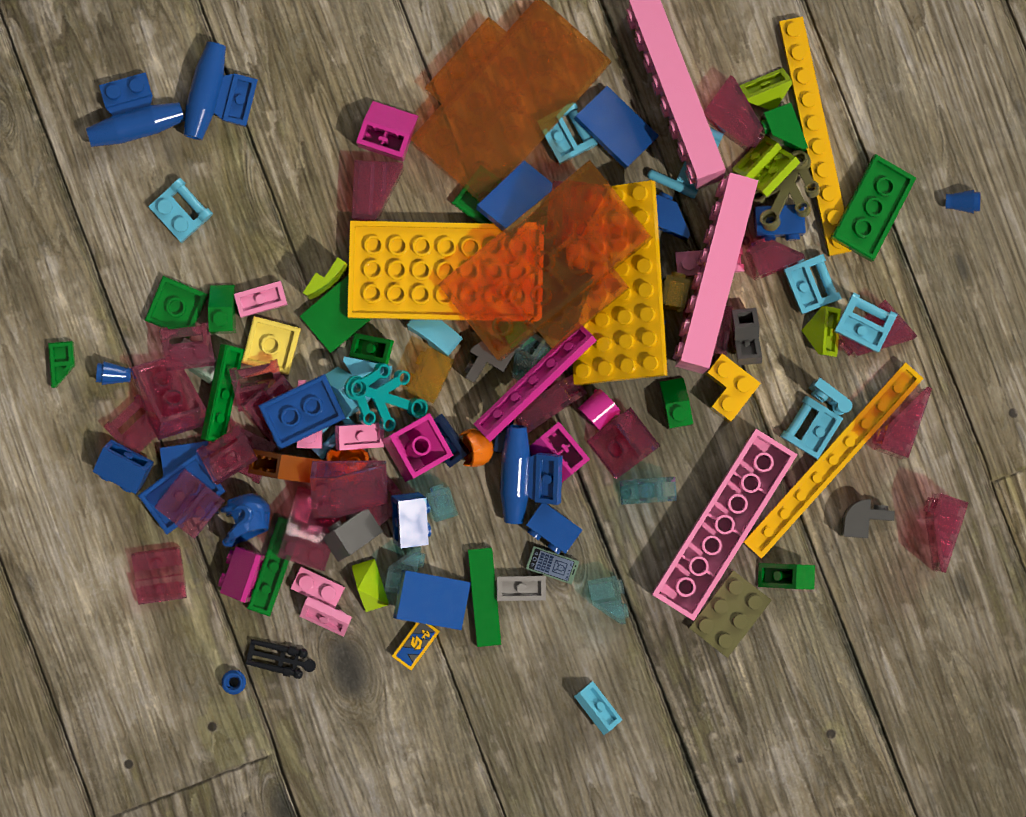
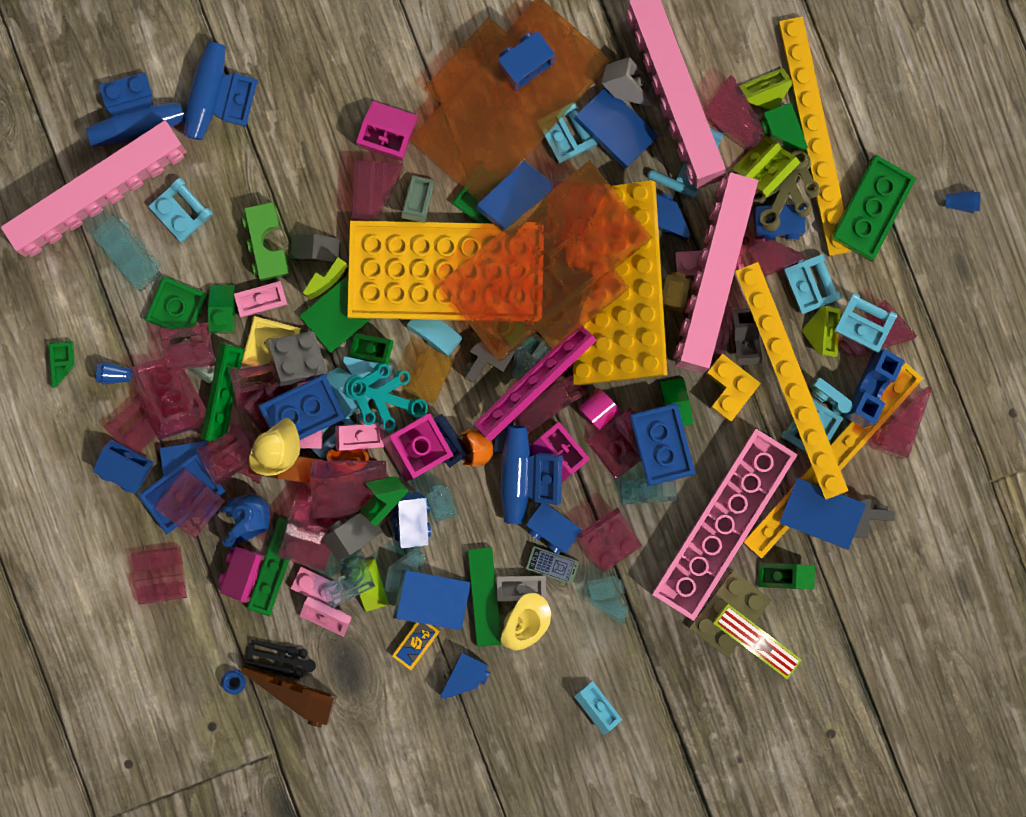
(94, 190): none -> bright pink brick
(128, 252): none -> clear light blue brick
(260, 221): none -> bright green arch
(275, 449): none -> light yellow hat
(296, 358): none -> dark grey plate
(303, 700): none -> reddish brown wedge
(314, 248): none -> dark grey slope
(353, 582): none -> clear light blue plate
(386, 496): none -> green slope
(418, 198): none -> sand green tile
(466, 676): none -> blue slope
(526, 60): none -> blue brick
(526, 622): none -> light yellow hat
(609, 540): none -> clear pink plate
(628, 82): none -> light grey slope
(662, 444): none -> blue tile
(757, 641): none -> slope
(791, 380): none -> yellow plate
(829, 519): none -> blue tile
(878, 374): none -> blue arch
(943, 524): clear pink slope -> none

